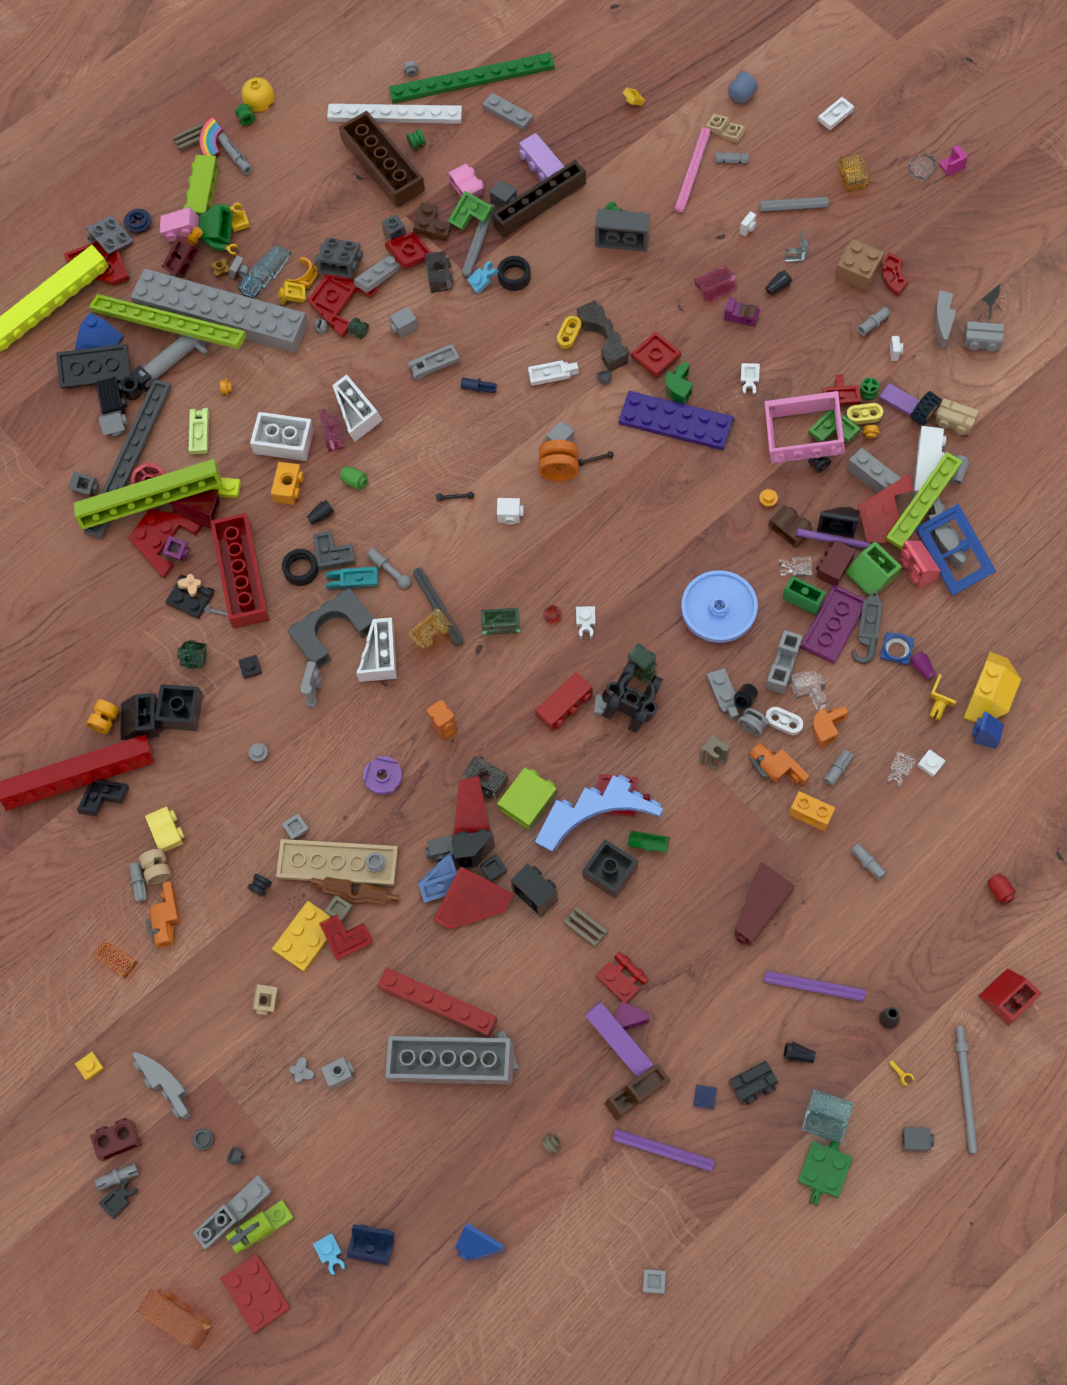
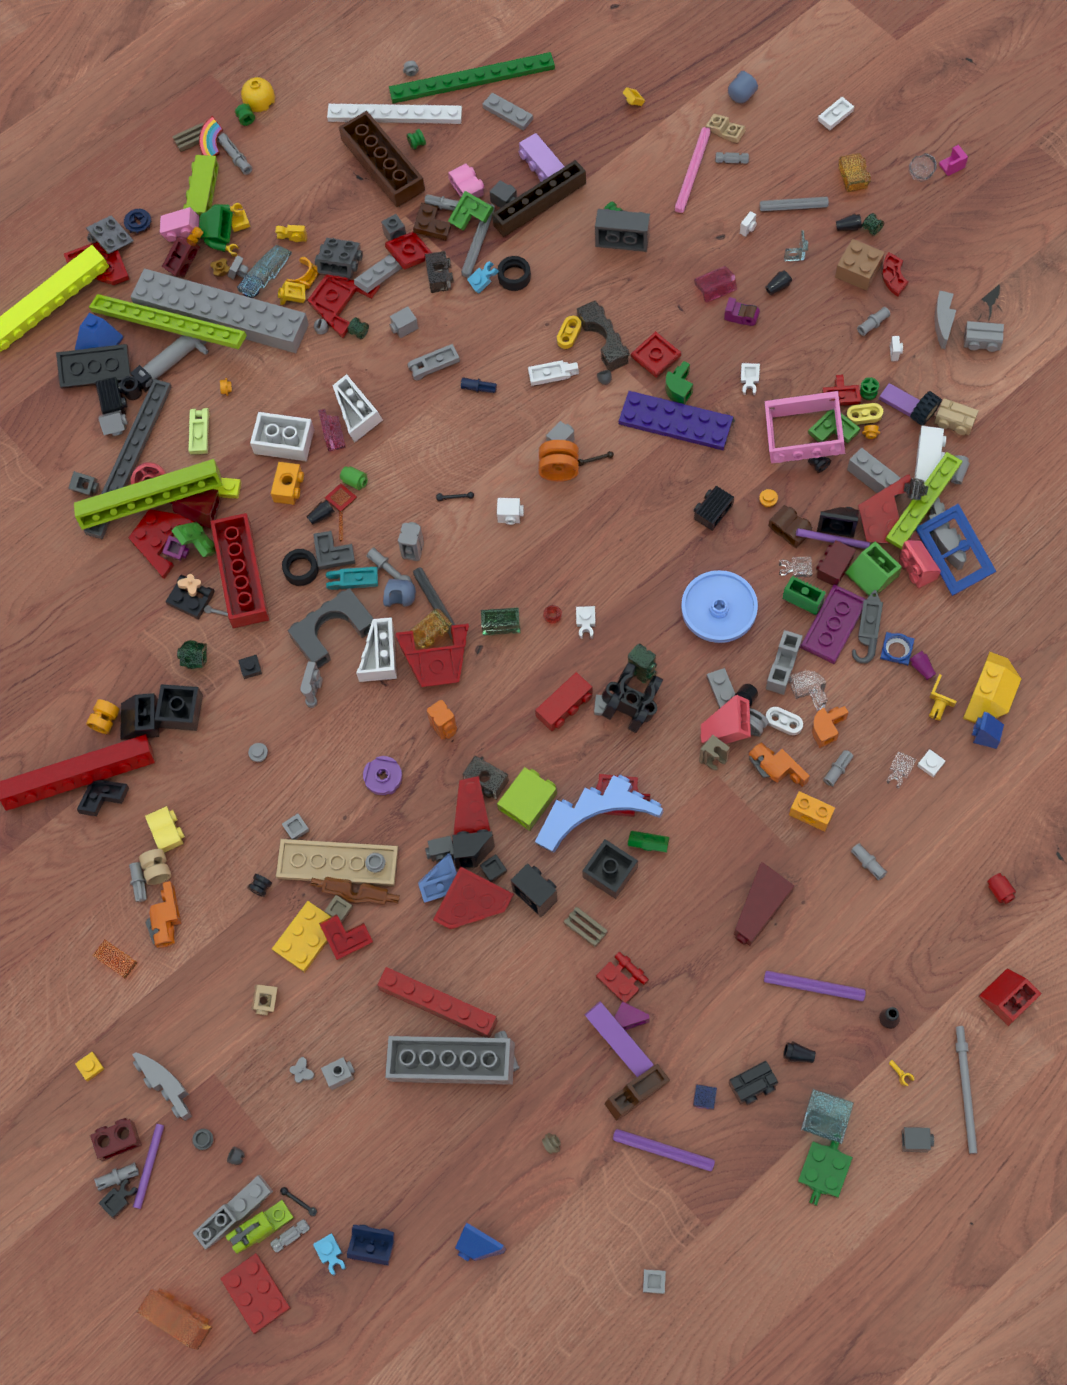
(148, 1166): none -> medium lavender bar
(195, 534): none -> bright green plate
(290, 1235): none -> light grey axle
(293, 232): none -> yellow plate
(312, 1211): none -> black hinge
(340, 499): none -> piece
(401, 592): none -> sand blue helmet
(411, 541): none -> light grey brick
(438, 664): none -> red wing
(441, 202): none -> light grey axle
(713, 508): none -> black brick
(729, 722): none -> coral slope
(849, 223): none -> black cone
(873, 224): none -> clear green wheel
(915, 489): none -> clear smoke gear

